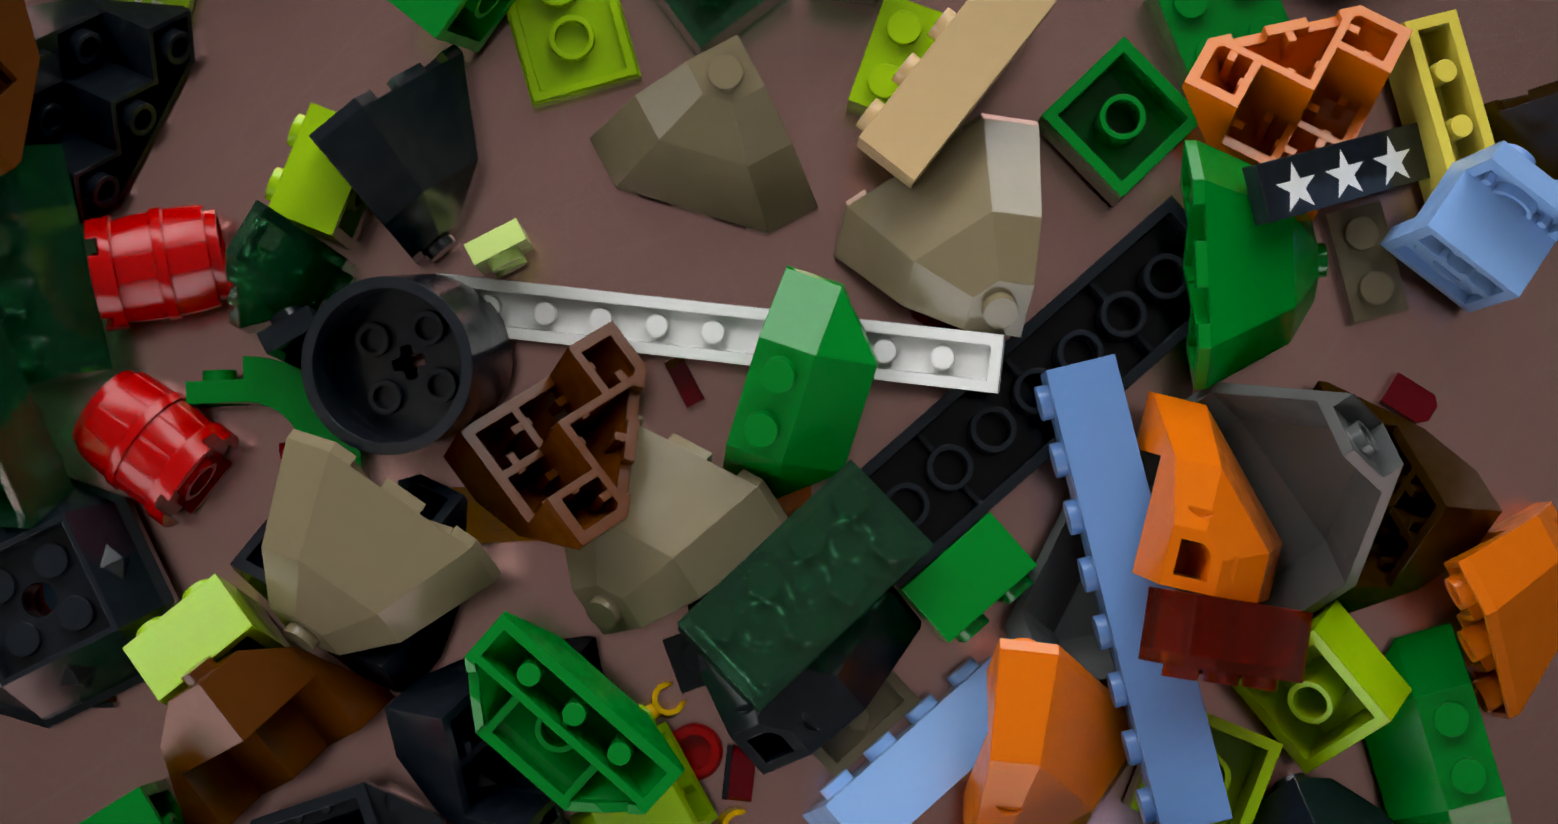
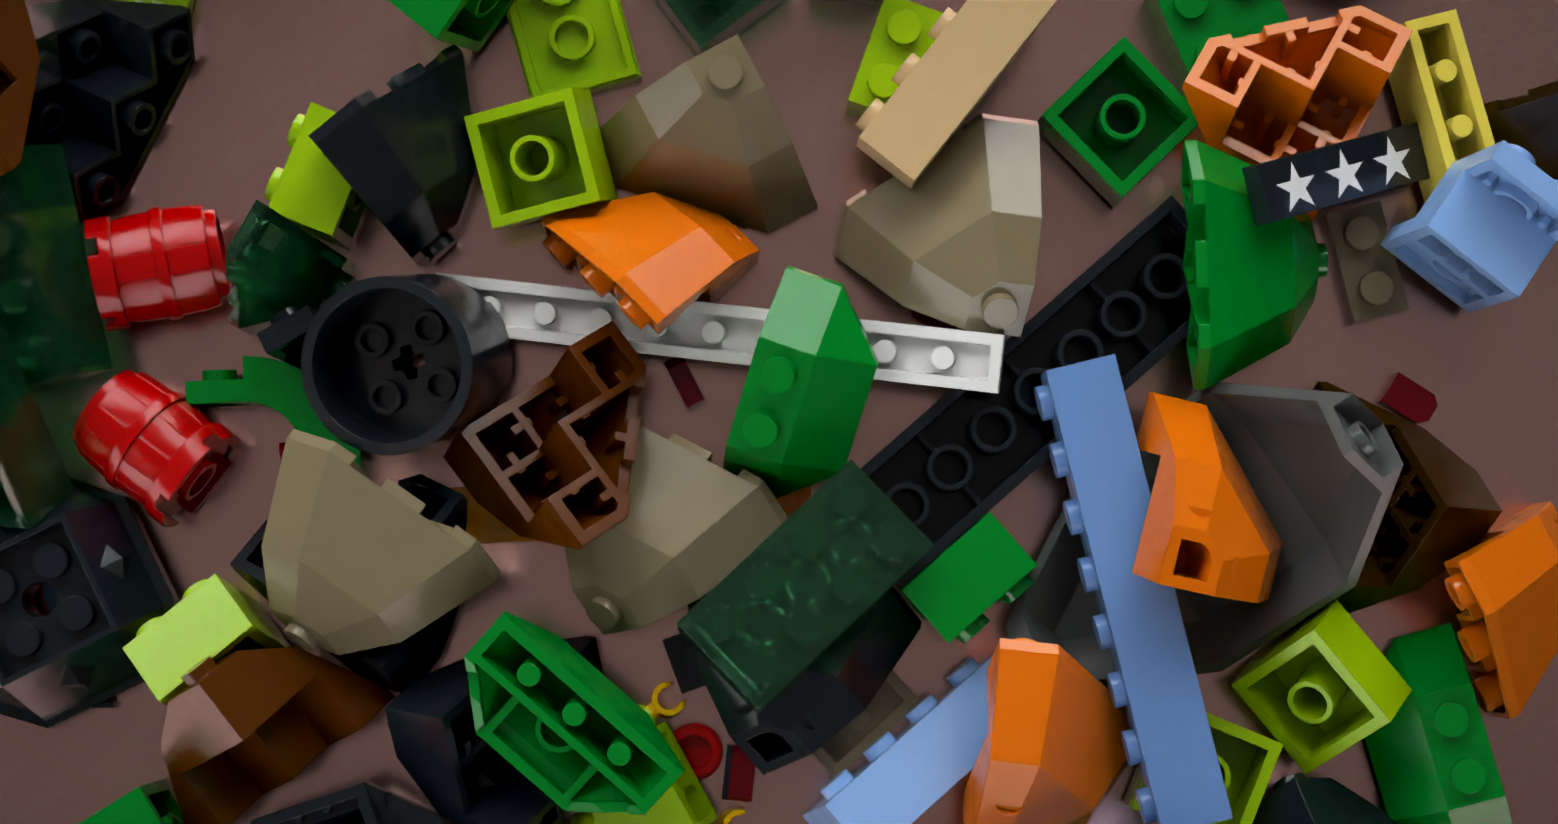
(500, 249): yellowish green plate -> none
(540, 157): none -> lime brick
(650, 254): none -> orange brick
(1224, 639): clear red brick -> none

